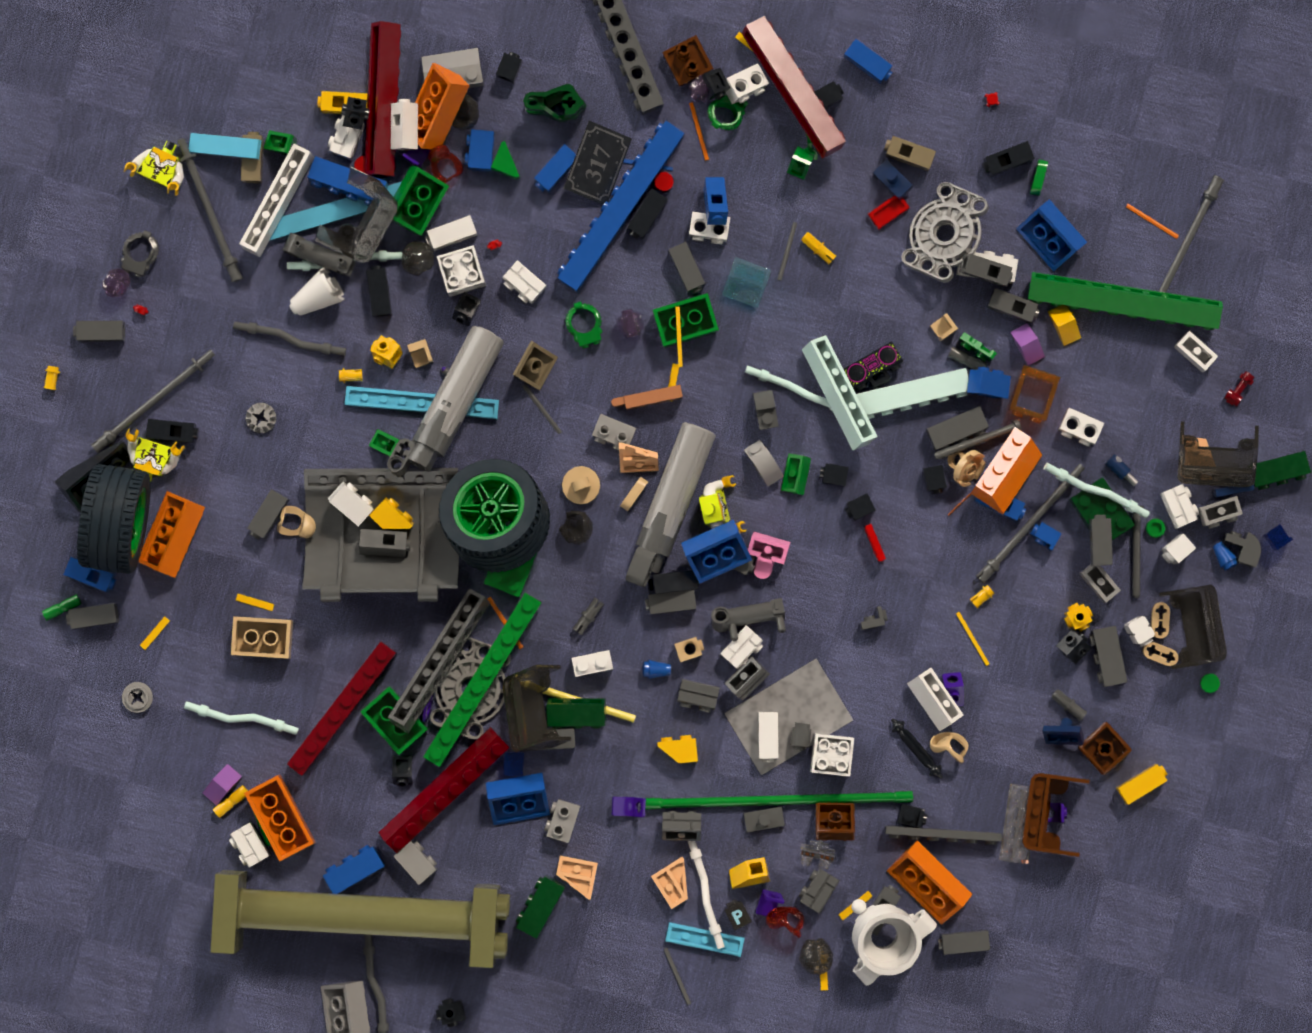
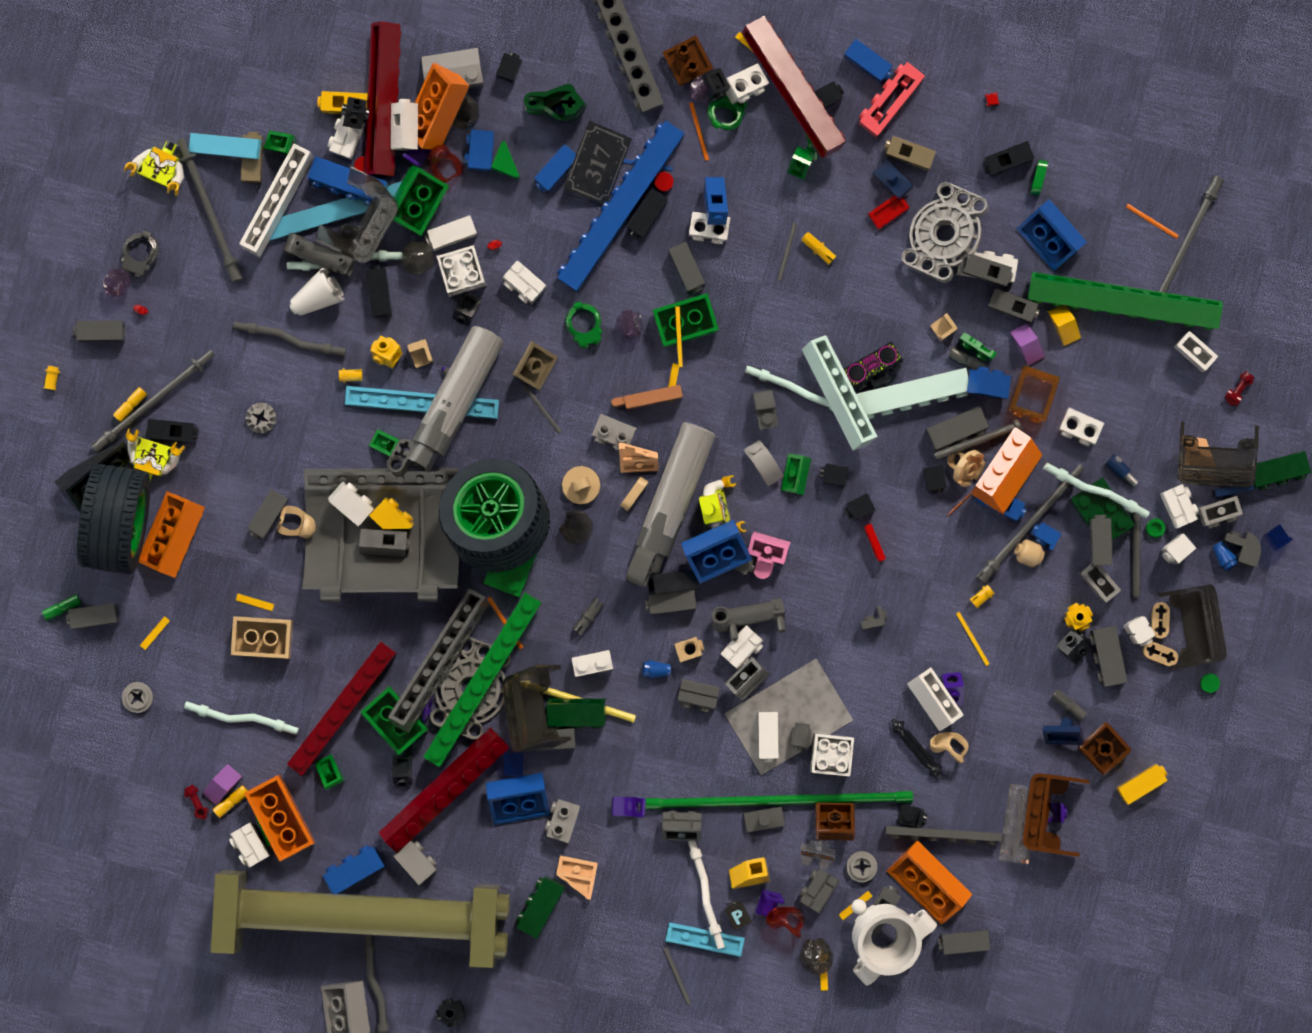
(96, 578): blue brick -> none
(127, 407): none -> yellow piece
(200, 812): none -> dark red bar
(329, 772): none -> green slope
(672, 882): light nougat wing -> none
(680, 750): yellow slope -> none
(746, 282): clear light blue slope -> none
(855, 873): none -> light grey gear
(910, 74): none -> coral brick
(1029, 553): none -> tan head

